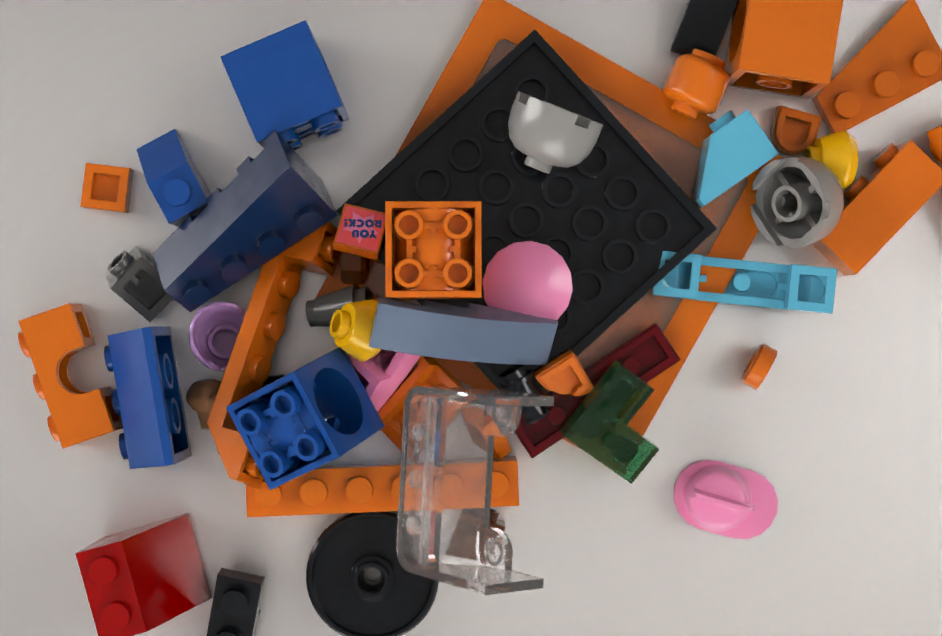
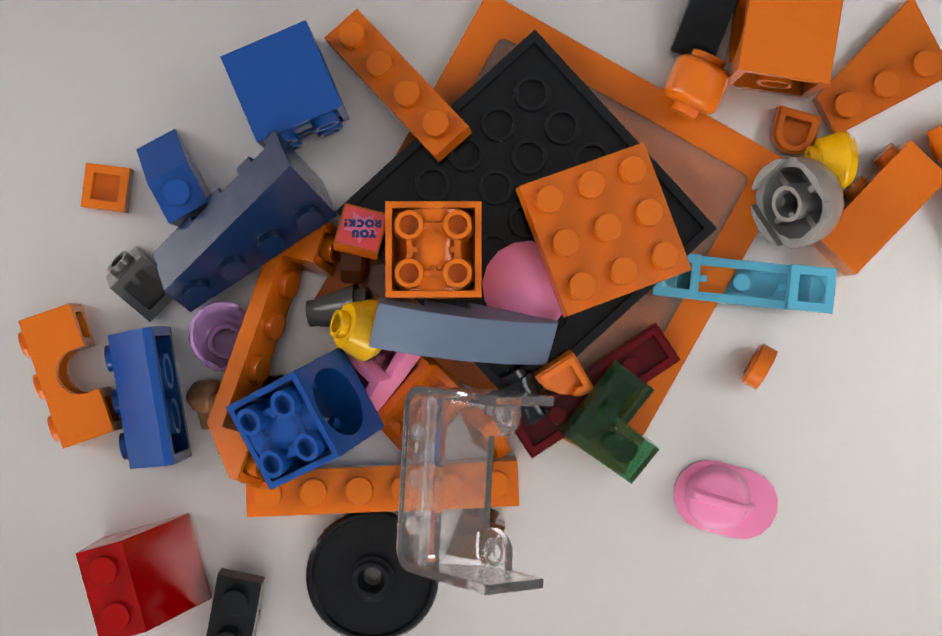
(398, 85): none -> orange plate
(550, 133): light grey cylinder -> none
(603, 229): none -> orange plate
(730, 155): medium azure slope -> none

